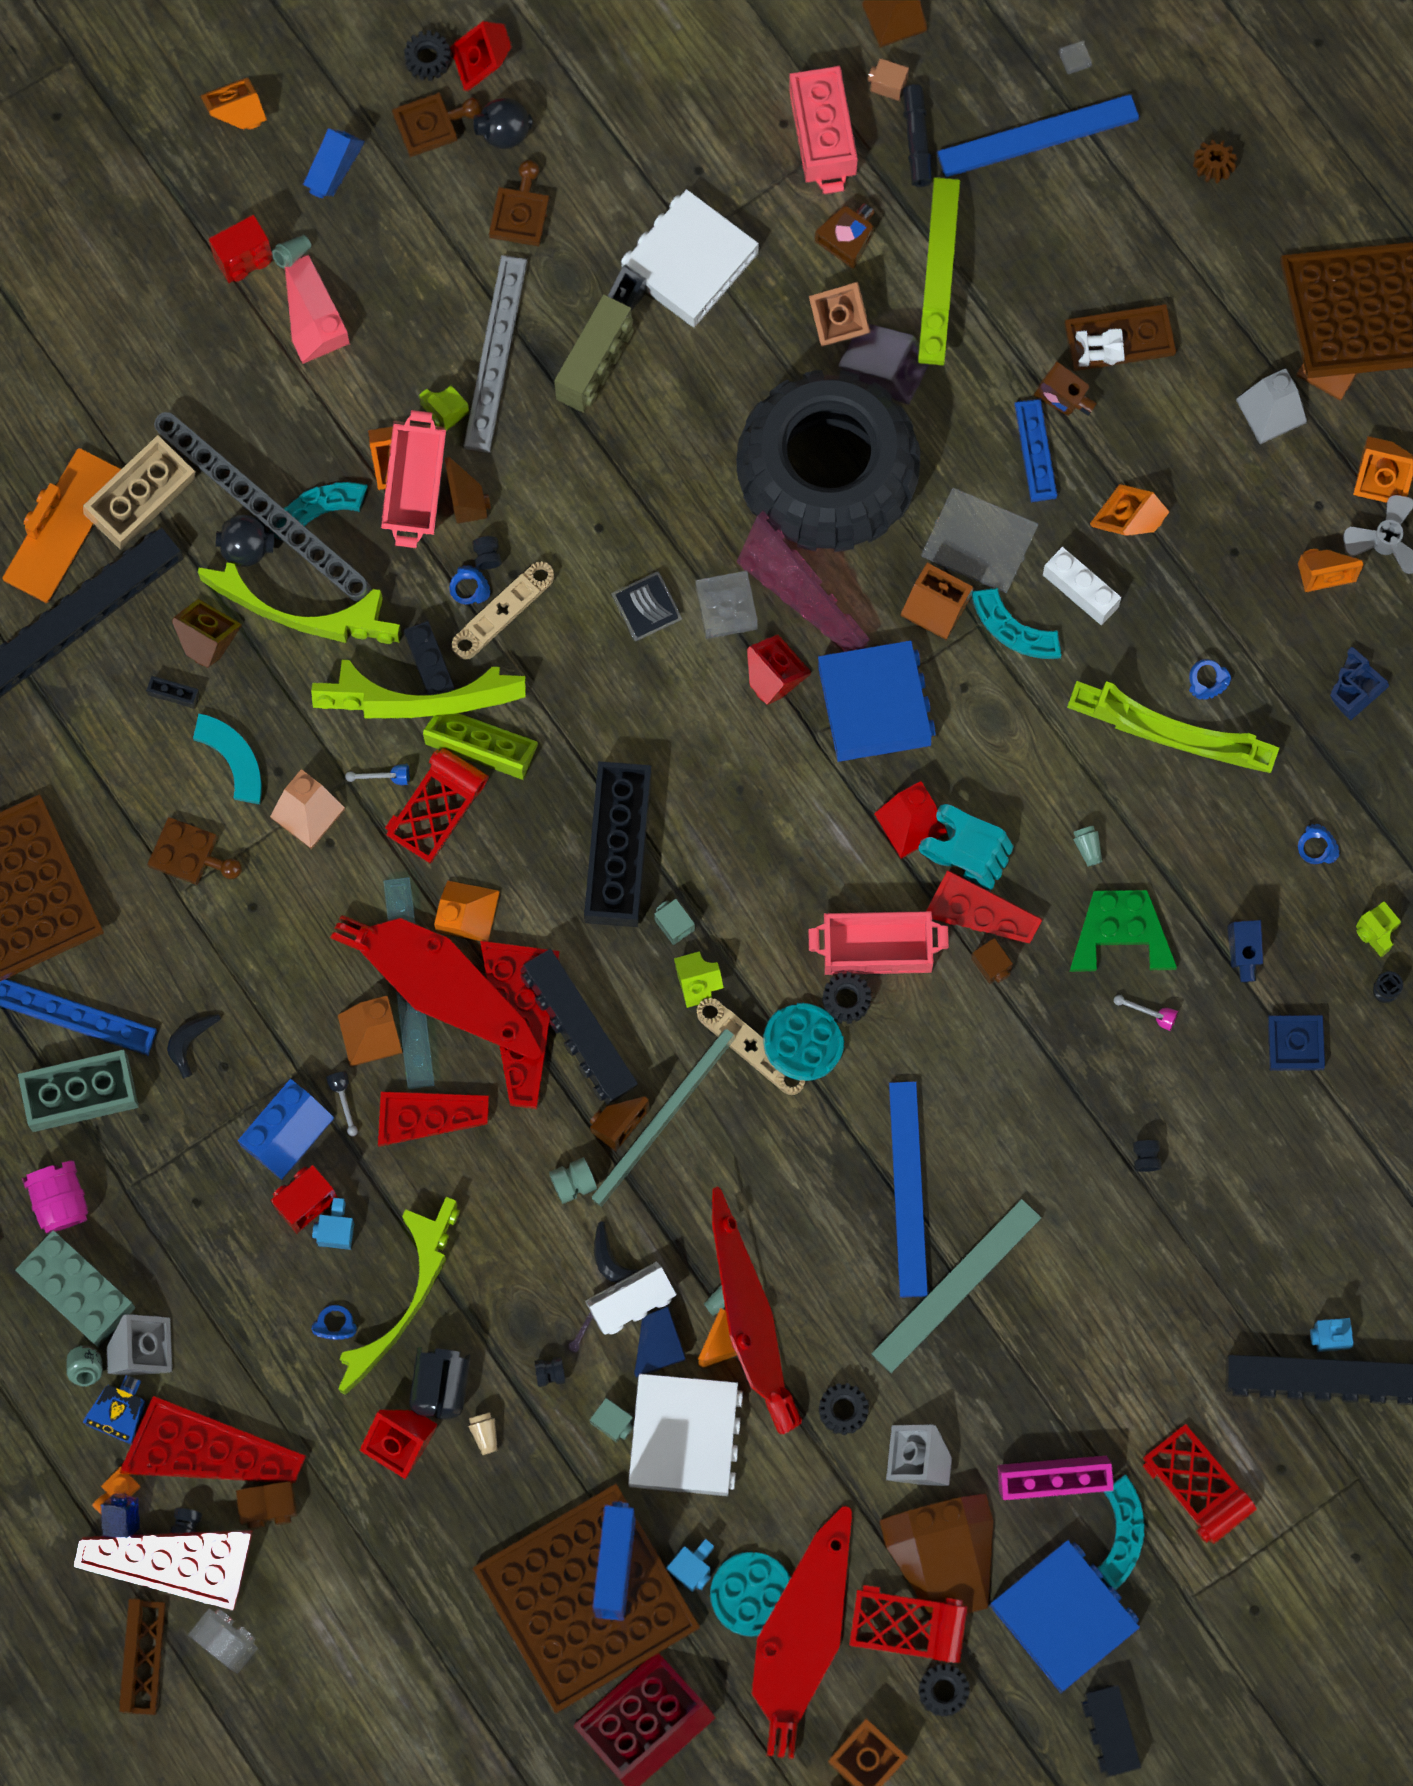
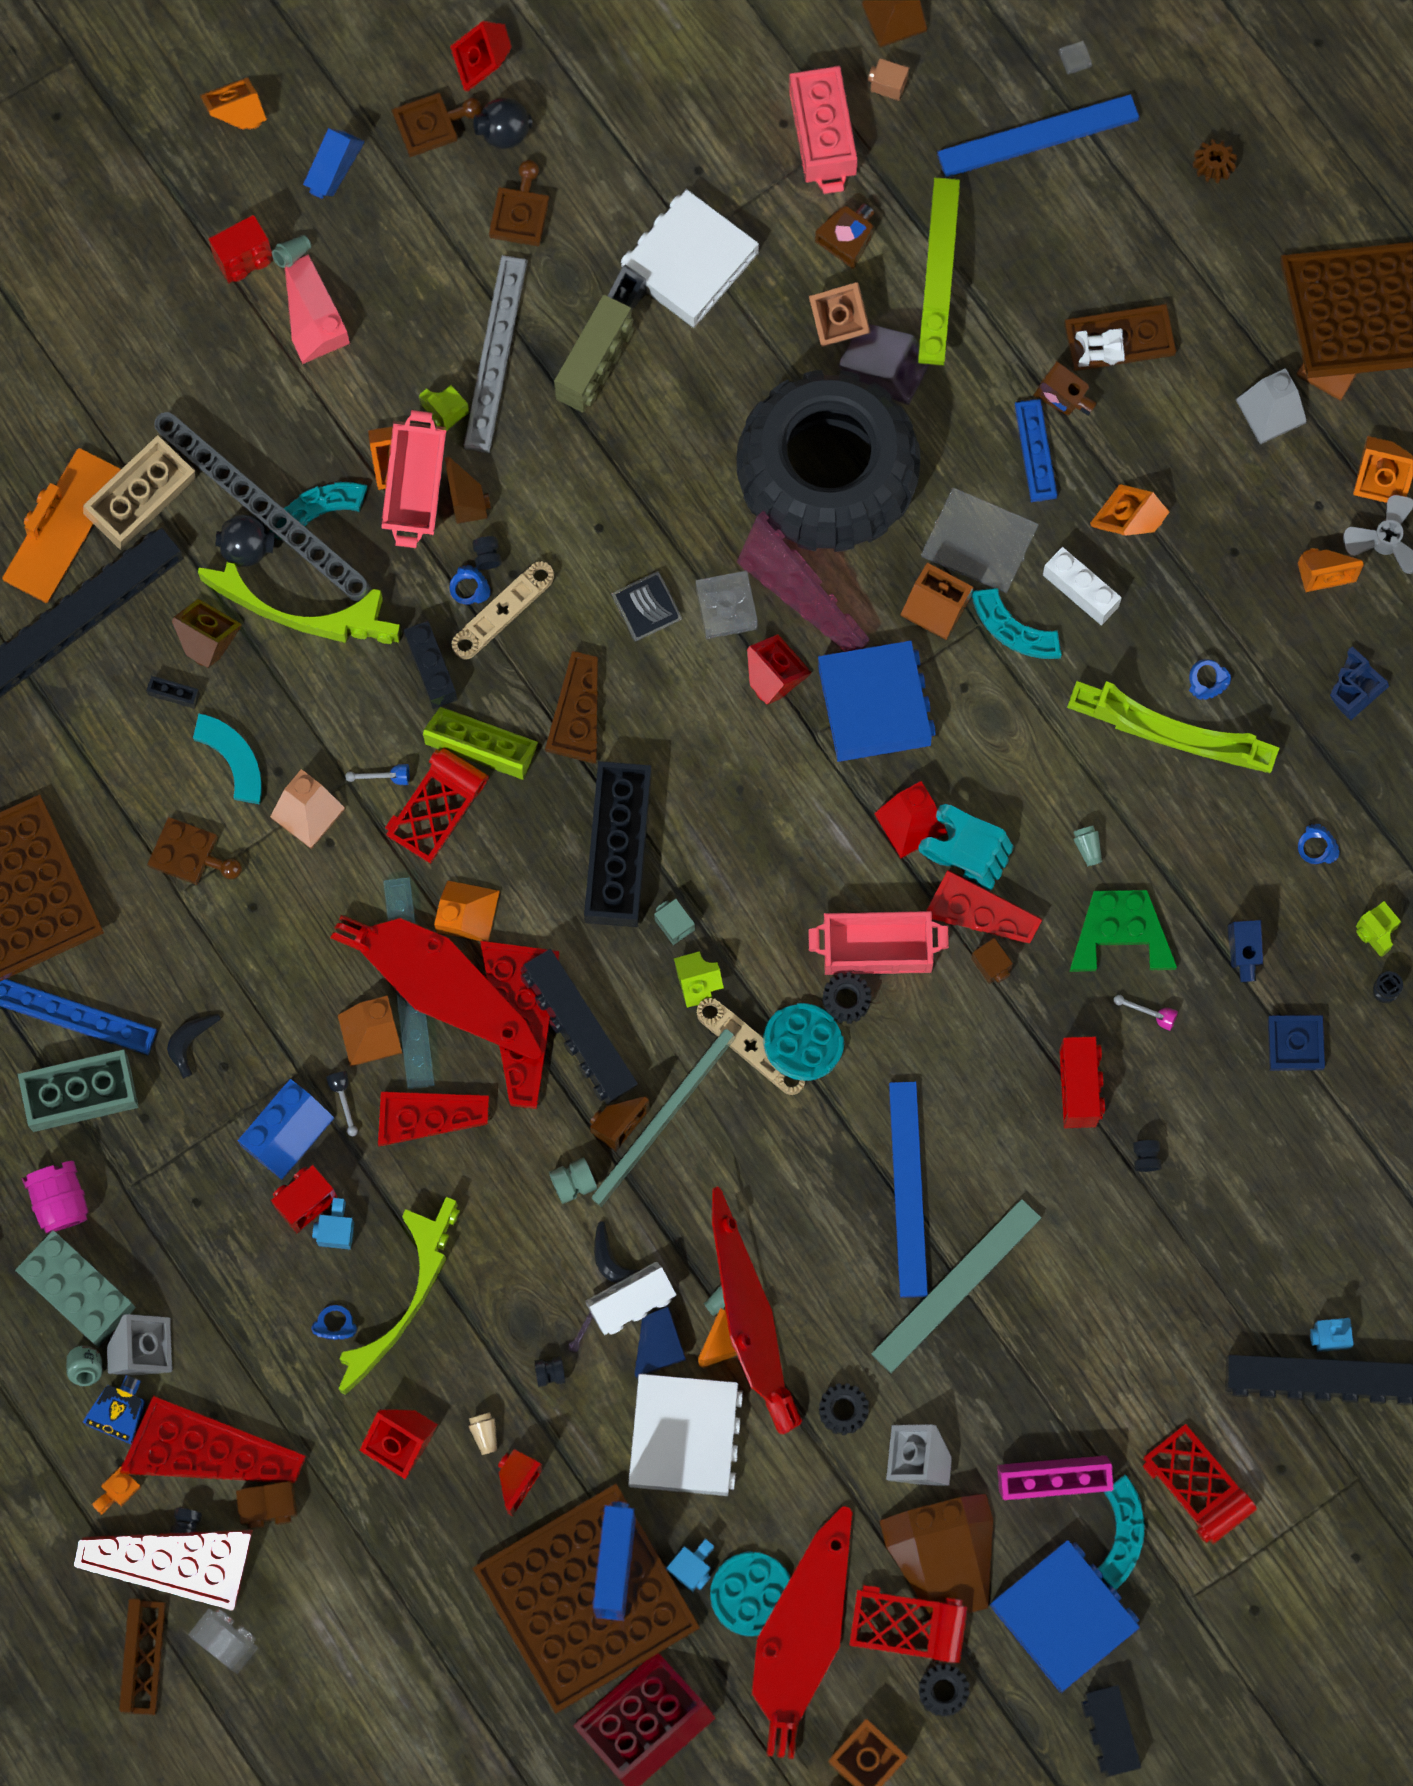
(120, 1516): clear blue brick -> none
(359, 693): lime slope -> none
(424, 42): black tyre -> none
(439, 1383): black cylinder -> none
(517, 1477): none -> red slope
(575, 718): none -> reddish brown wing
(612, 1421): sand green brick -> none
(917, 135): black piece -> none
(1081, 1082): none -> red brick

